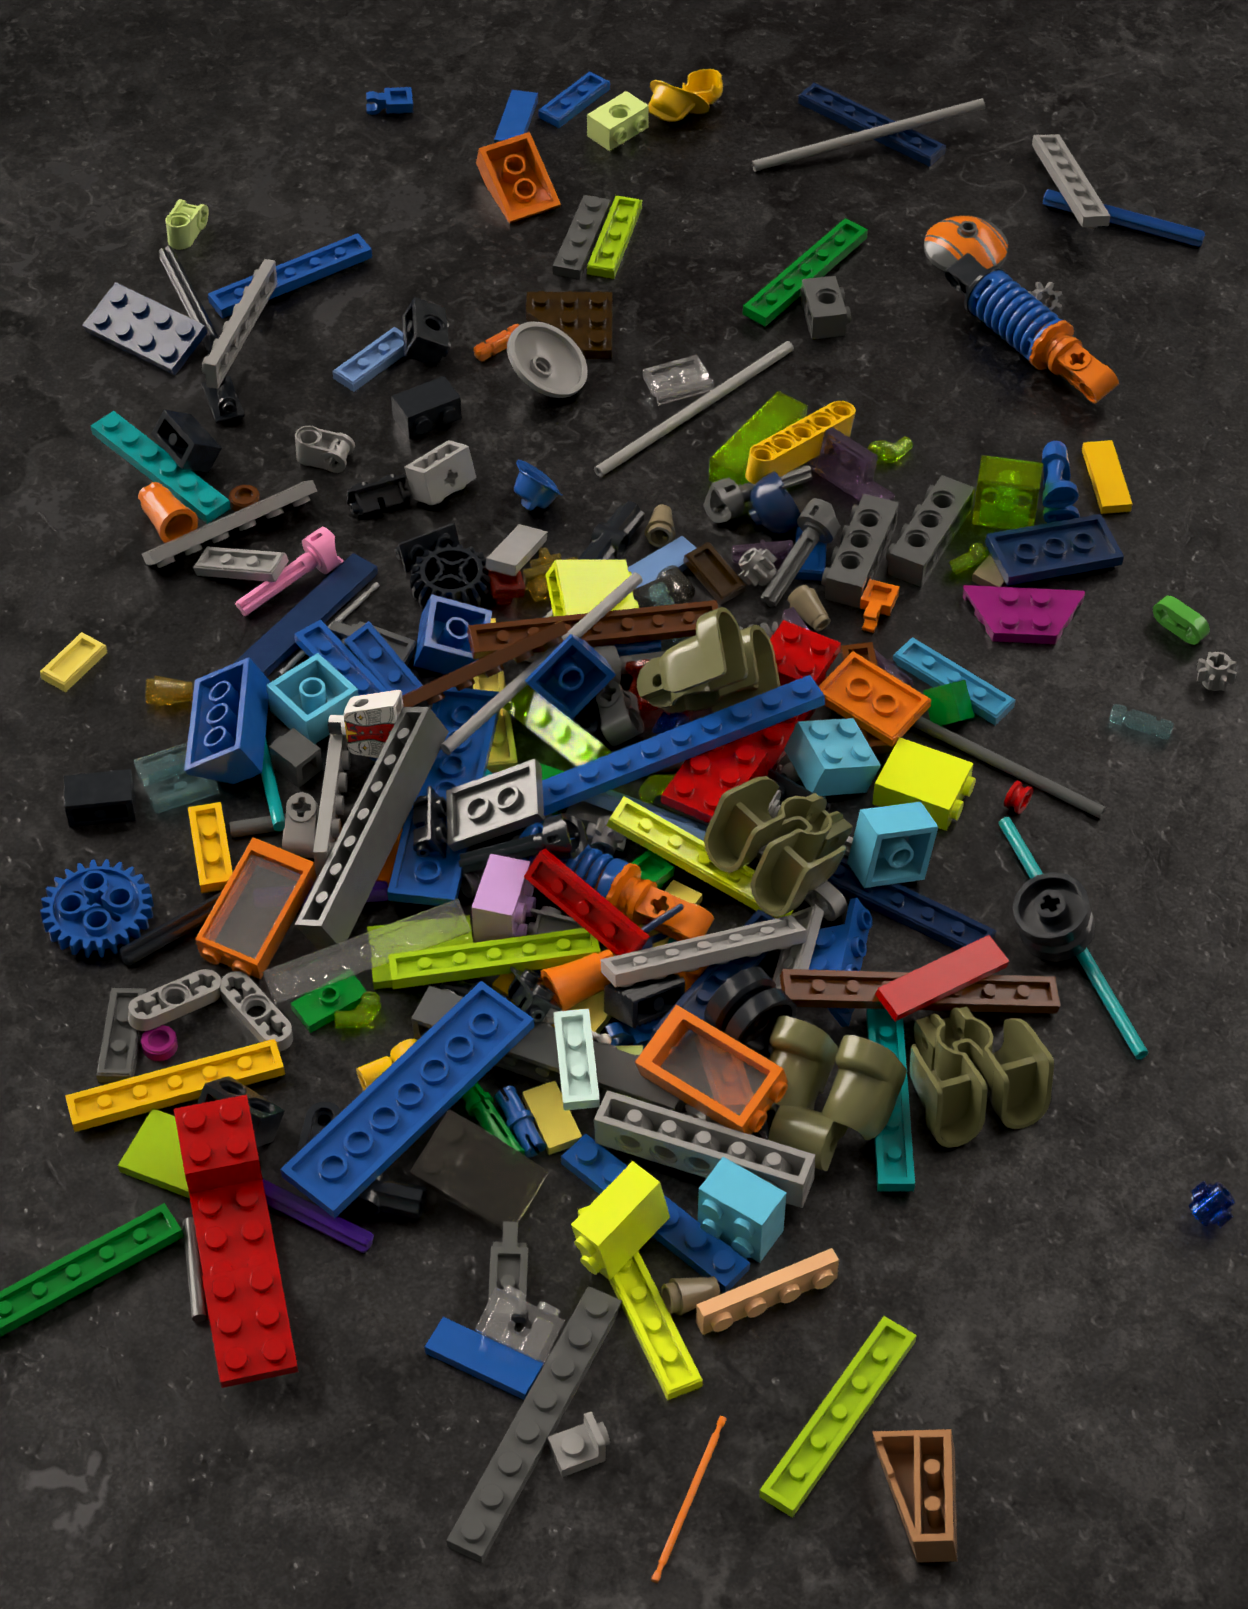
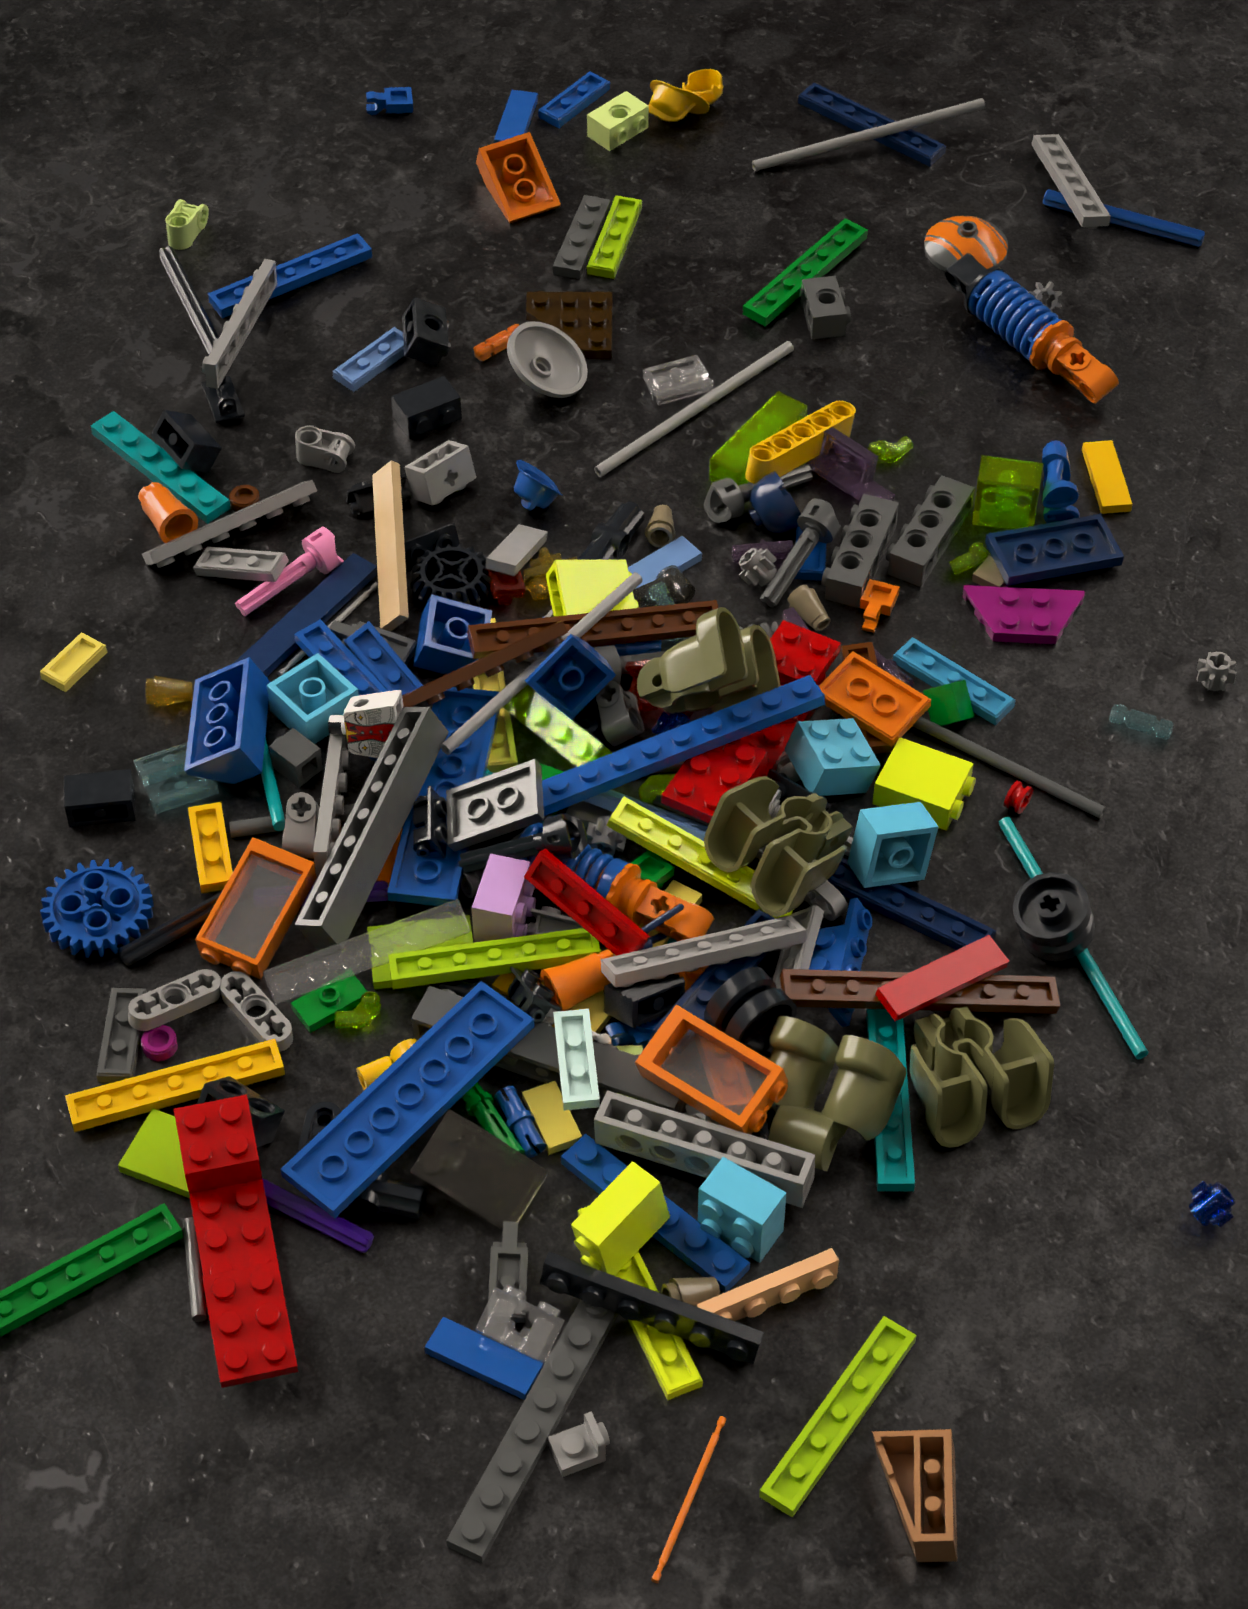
(145, 328): plate -> none
(390, 546): none -> tan tile
(651, 1308): none -> black plate
(714, 573): dark brown tile -> none
(1181, 620): bright green beam -> none

